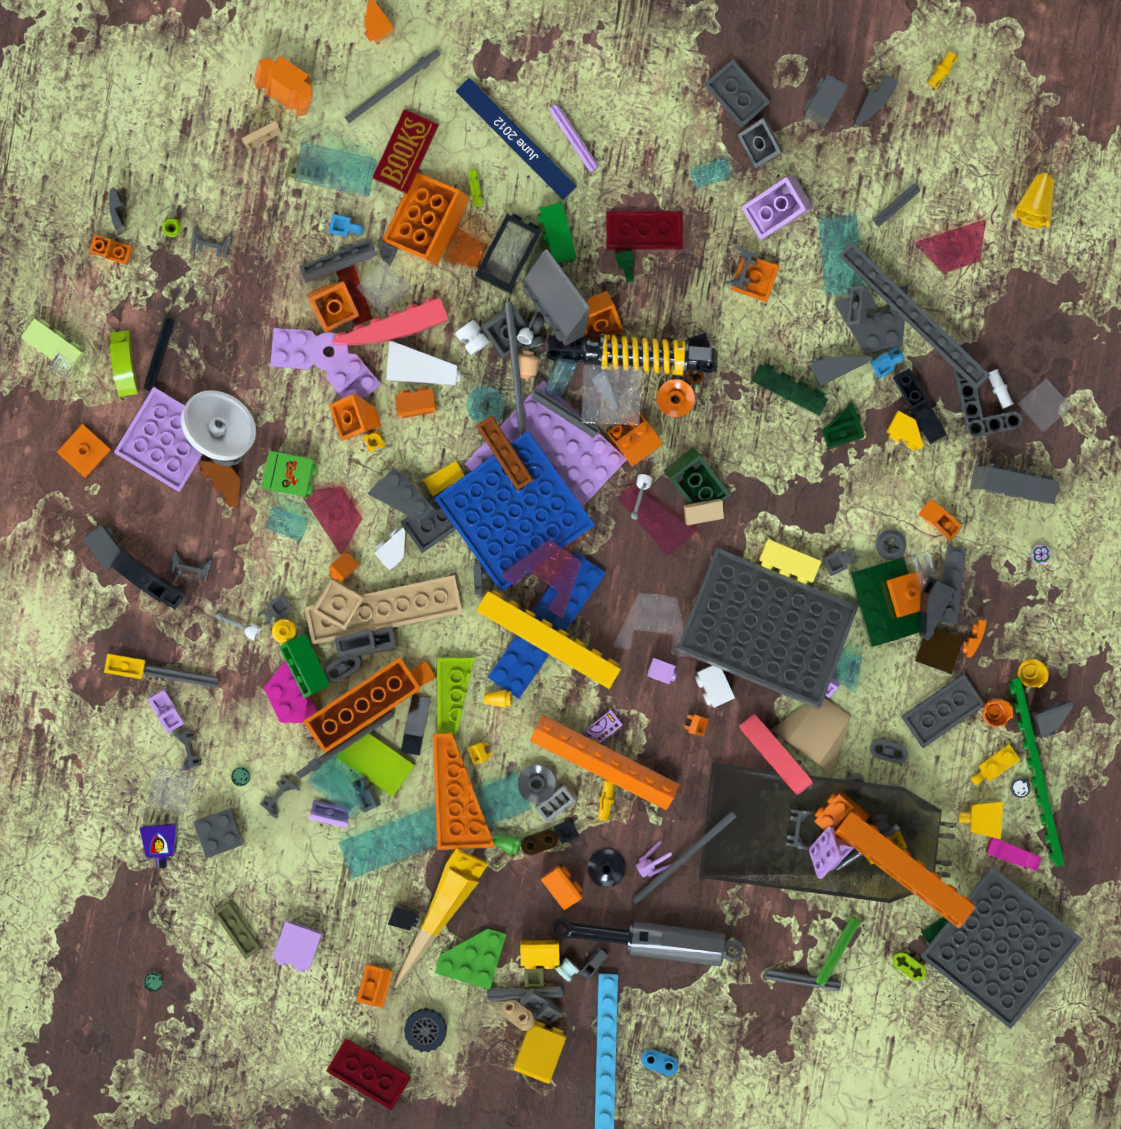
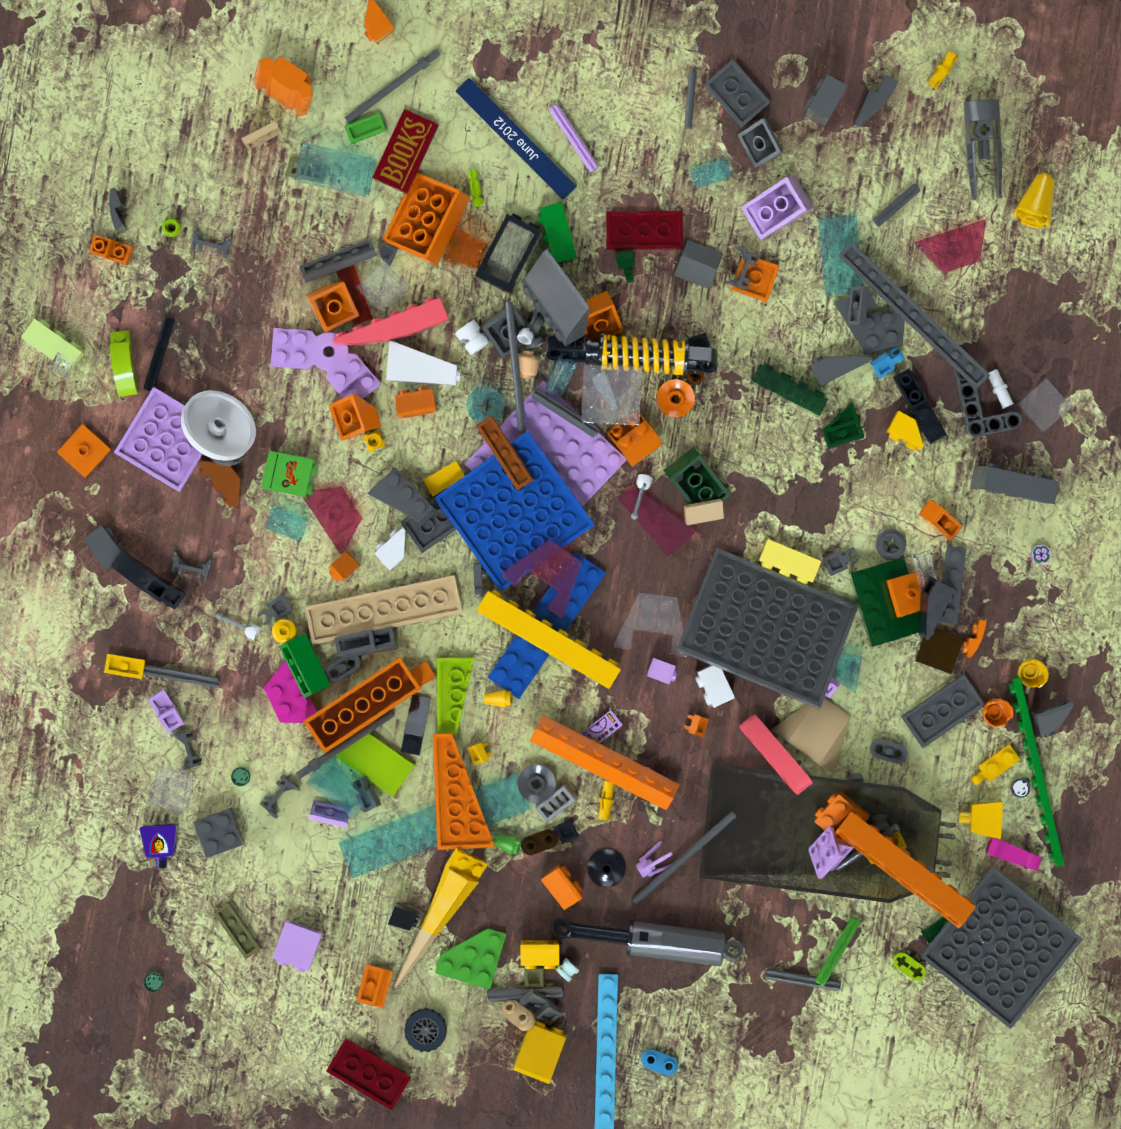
(338, 604): tan tile -> none
(342, 226): dark azure plate -> none
(365, 128): none -> bright green tile
(595, 961): dark grey bar -> none
(690, 99): none -> dark grey bar
(698, 264): none -> dark grey slope
(797, 840): dark grey piece -> none
(982, 113): none -> dark grey piece

